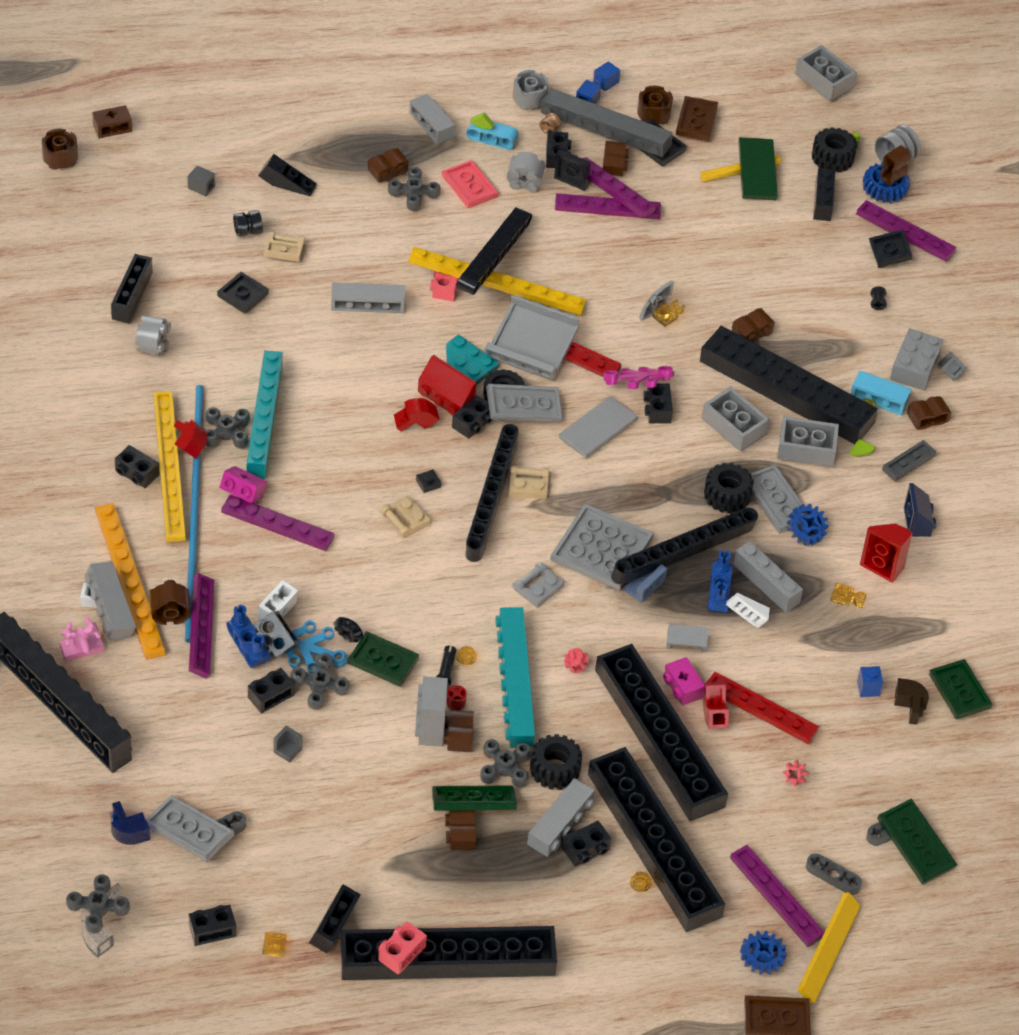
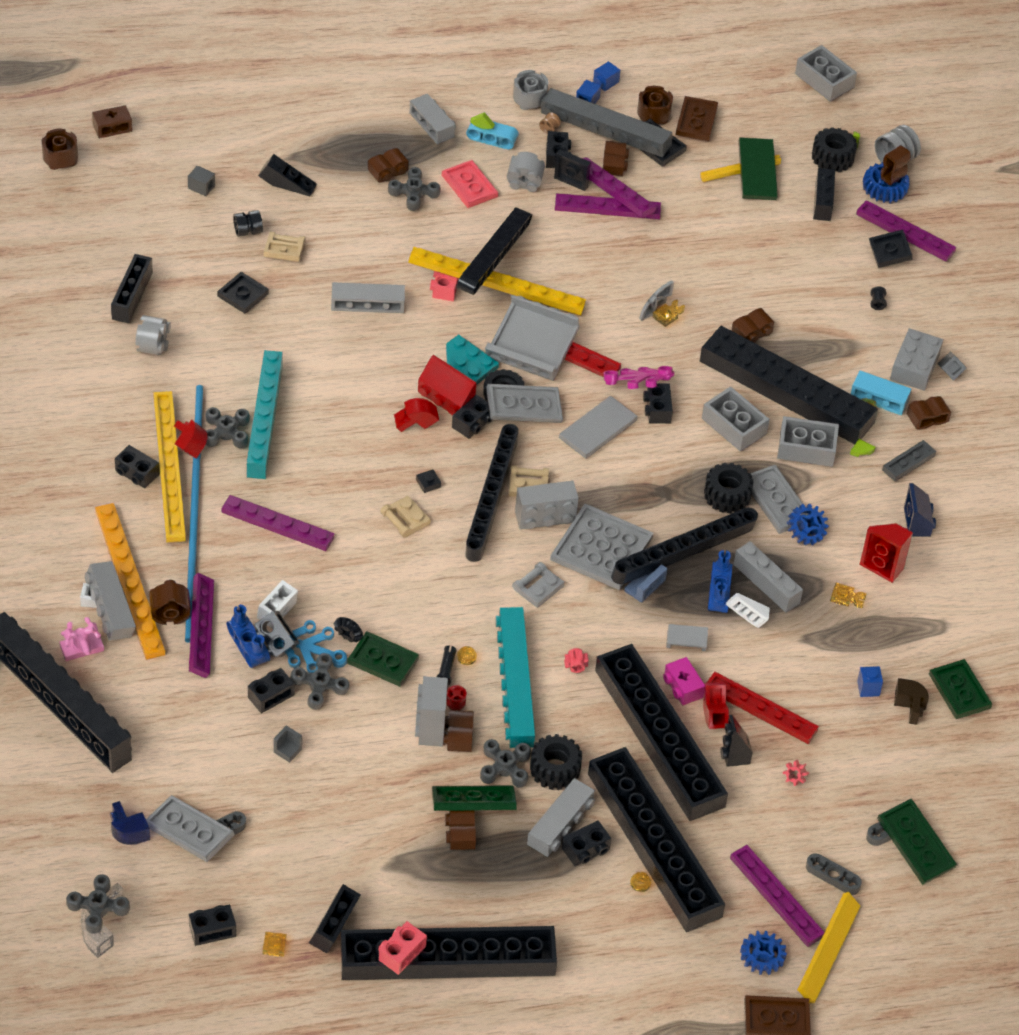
(243, 484): dark pink brick -> none
(546, 505): none -> light grey brick
(736, 744): none -> black slope

